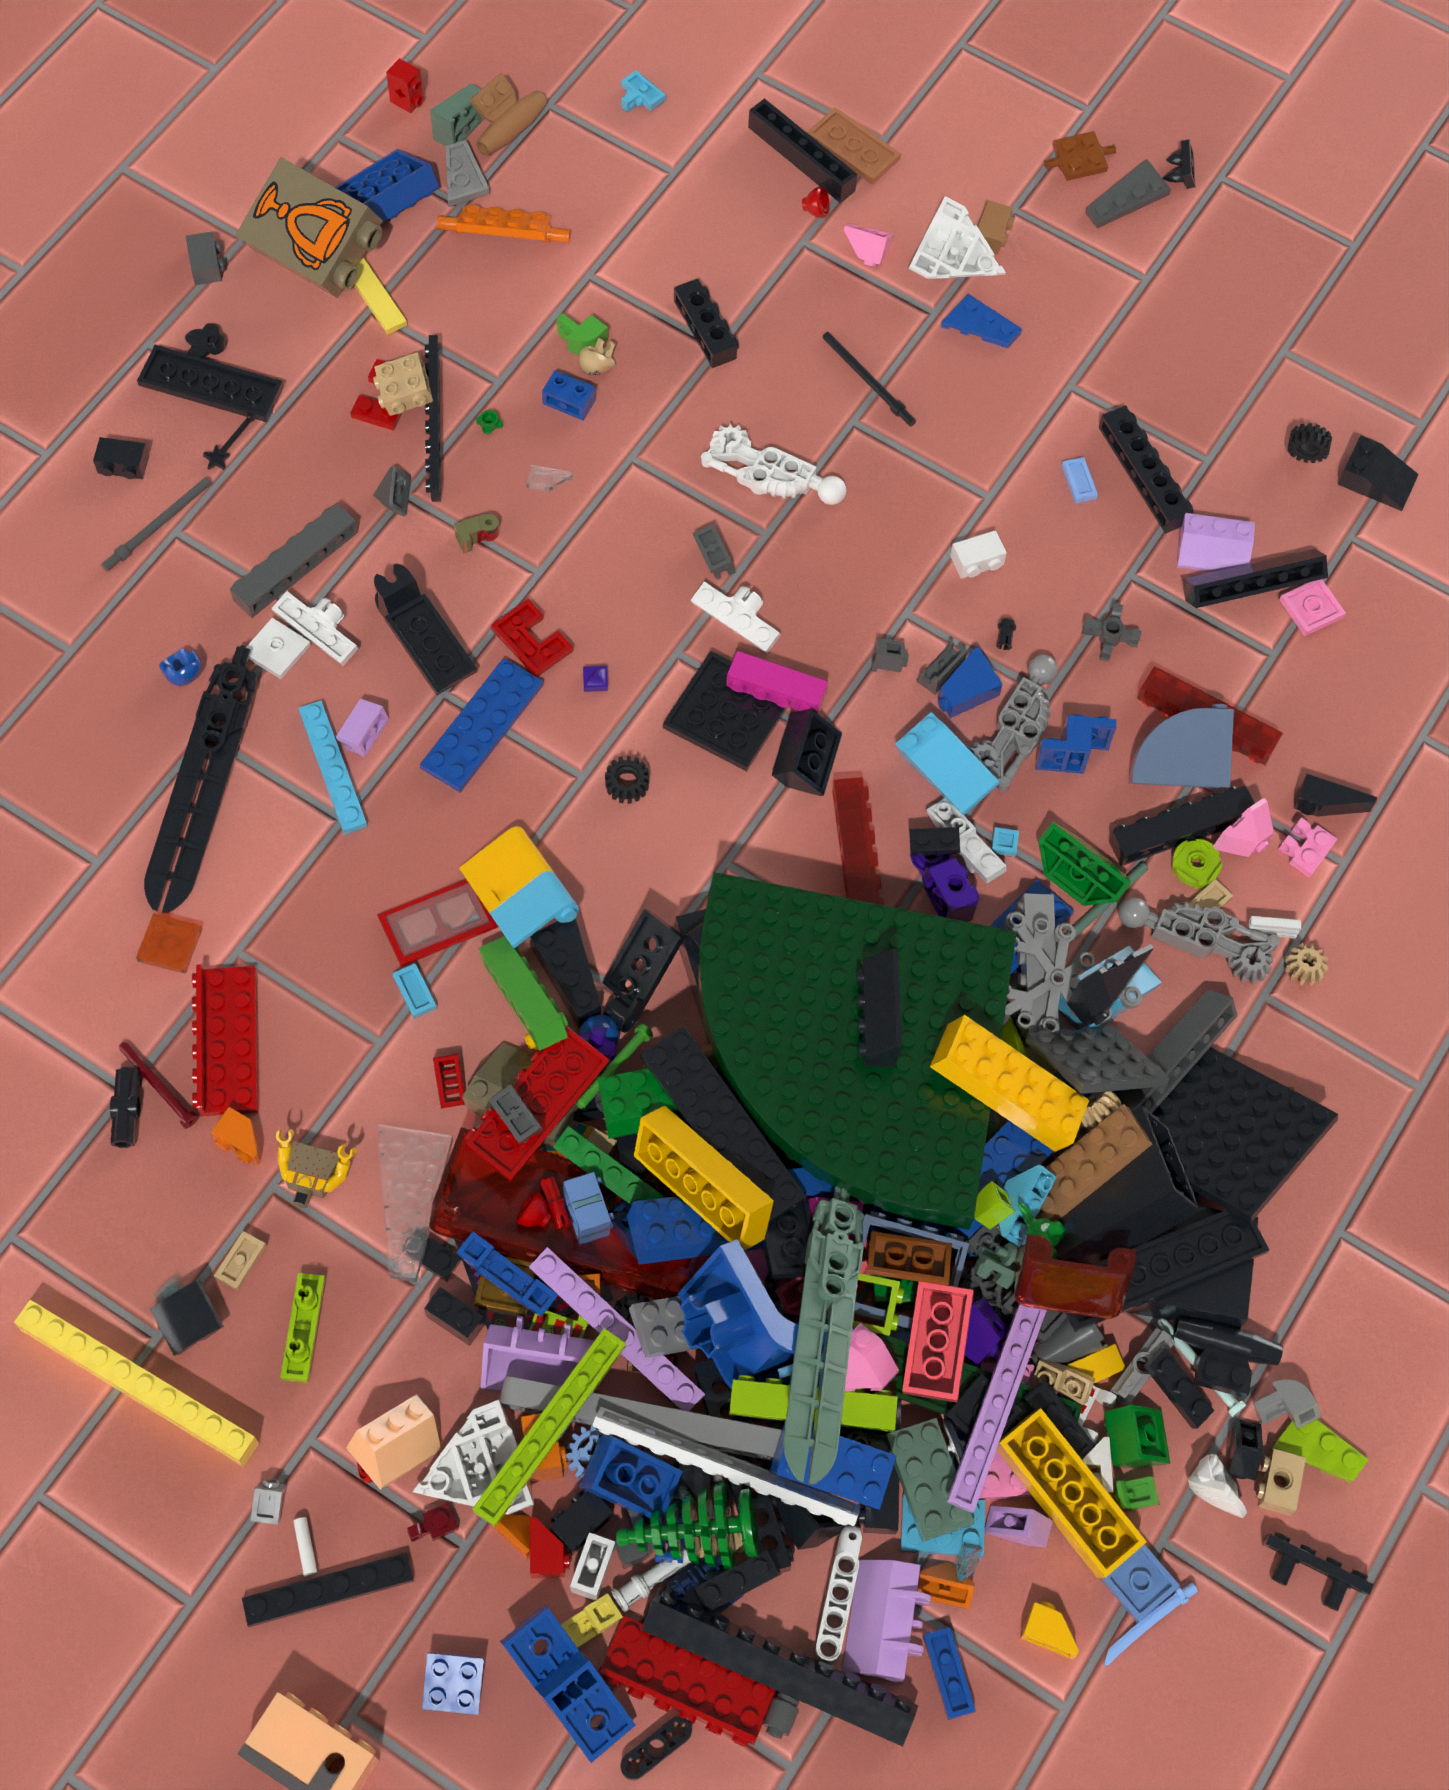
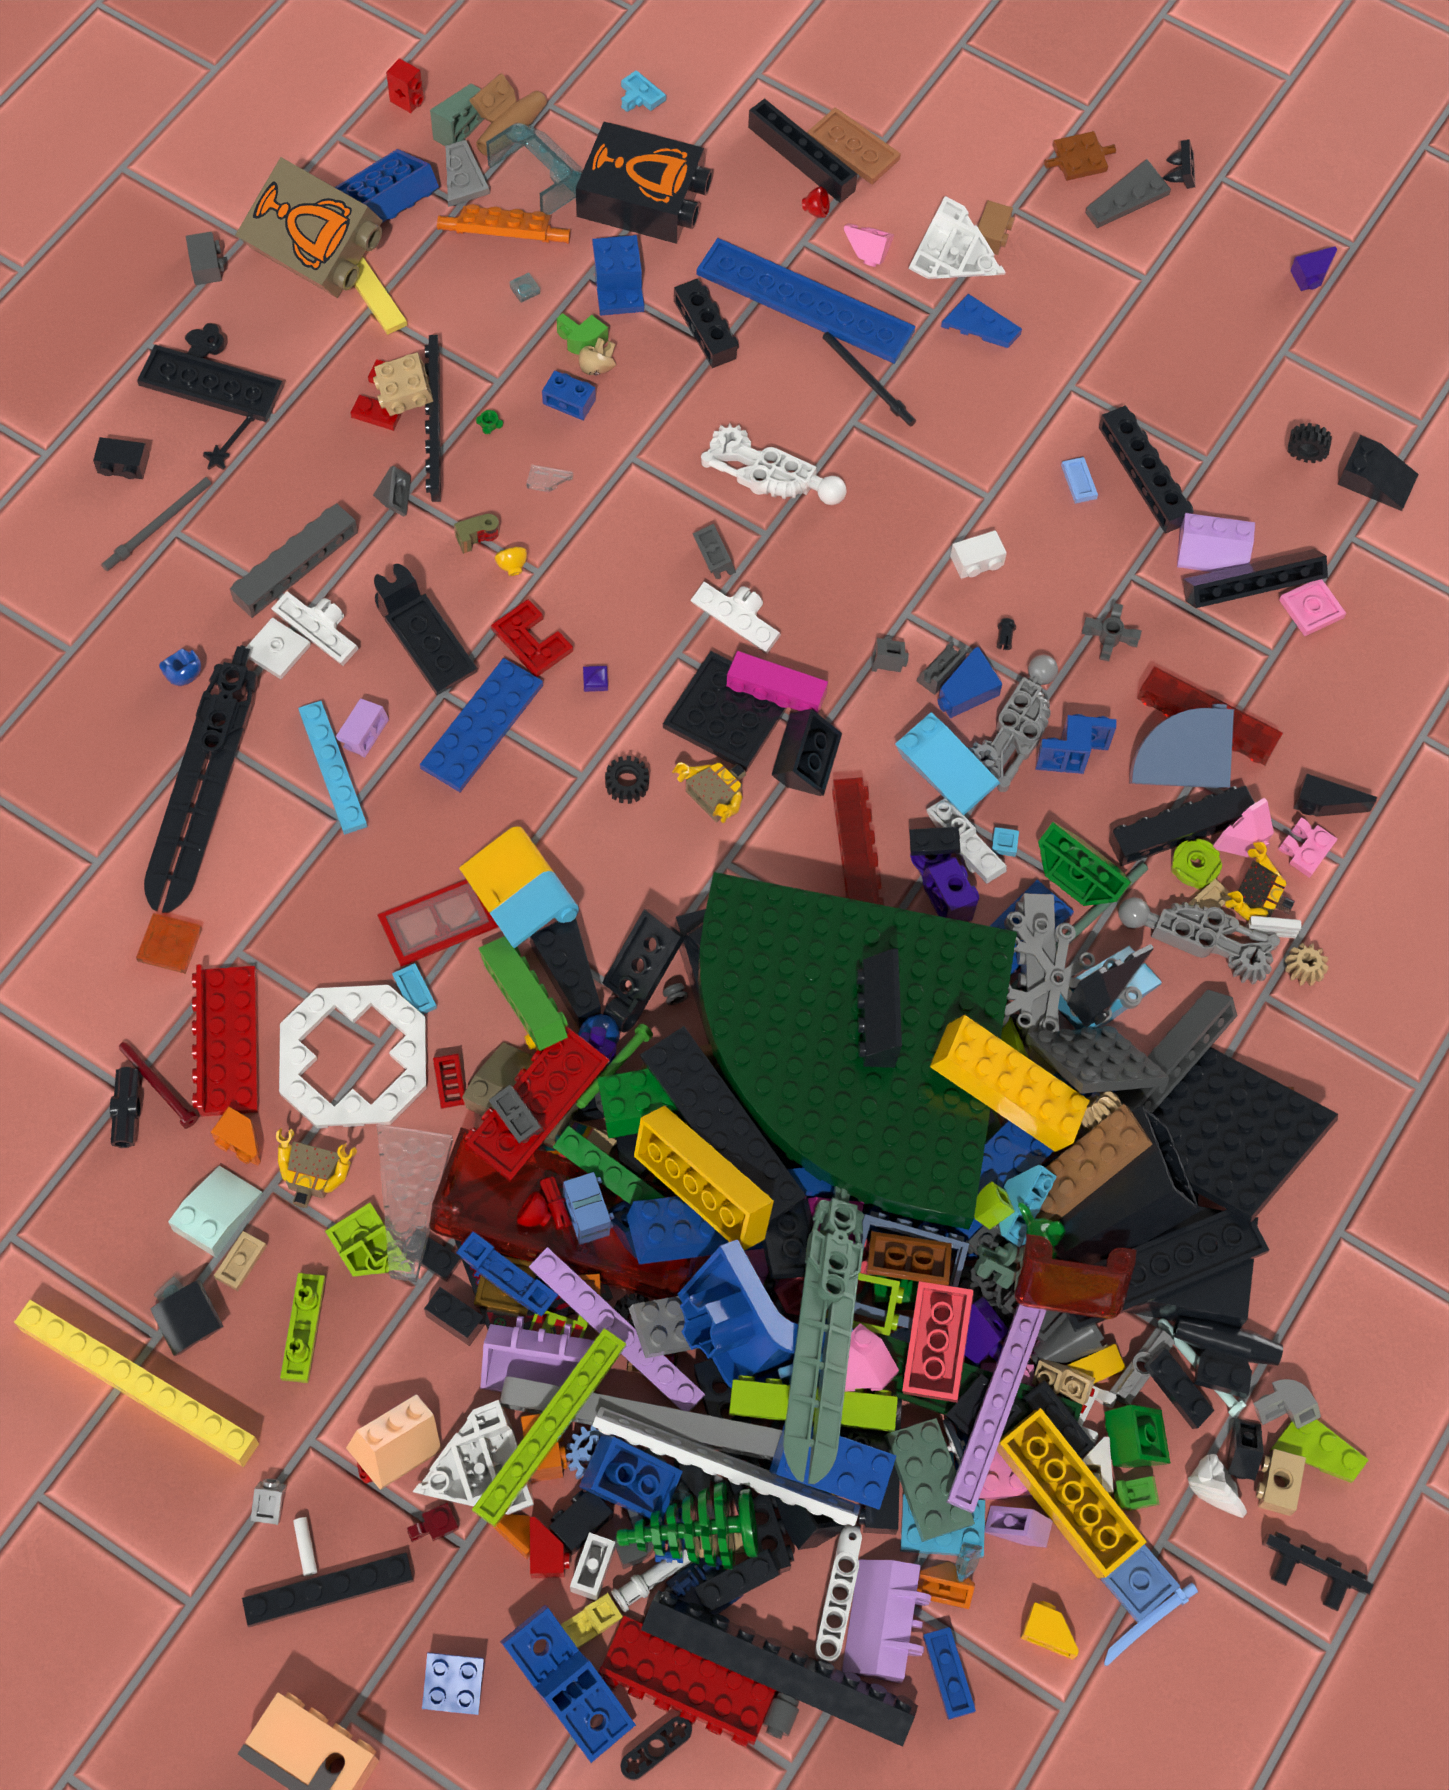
(214, 1210): none -> light aqua slope
(353, 1108): none -> white plate
(361, 1242): none -> lime slope
(511, 560): none -> yellow brick
(524, 287): none -> clear light blue plate
(563, 169): none -> clear light blue windscreen
(618, 275): none -> blue bracket
(642, 183): none -> black brick
(675, 994): none -> dark grey bush
(713, 788): none -> torso
(806, 300): none -> blue plate
(1260, 889): none -> torso
(1311, 268): none -> dark purple slope

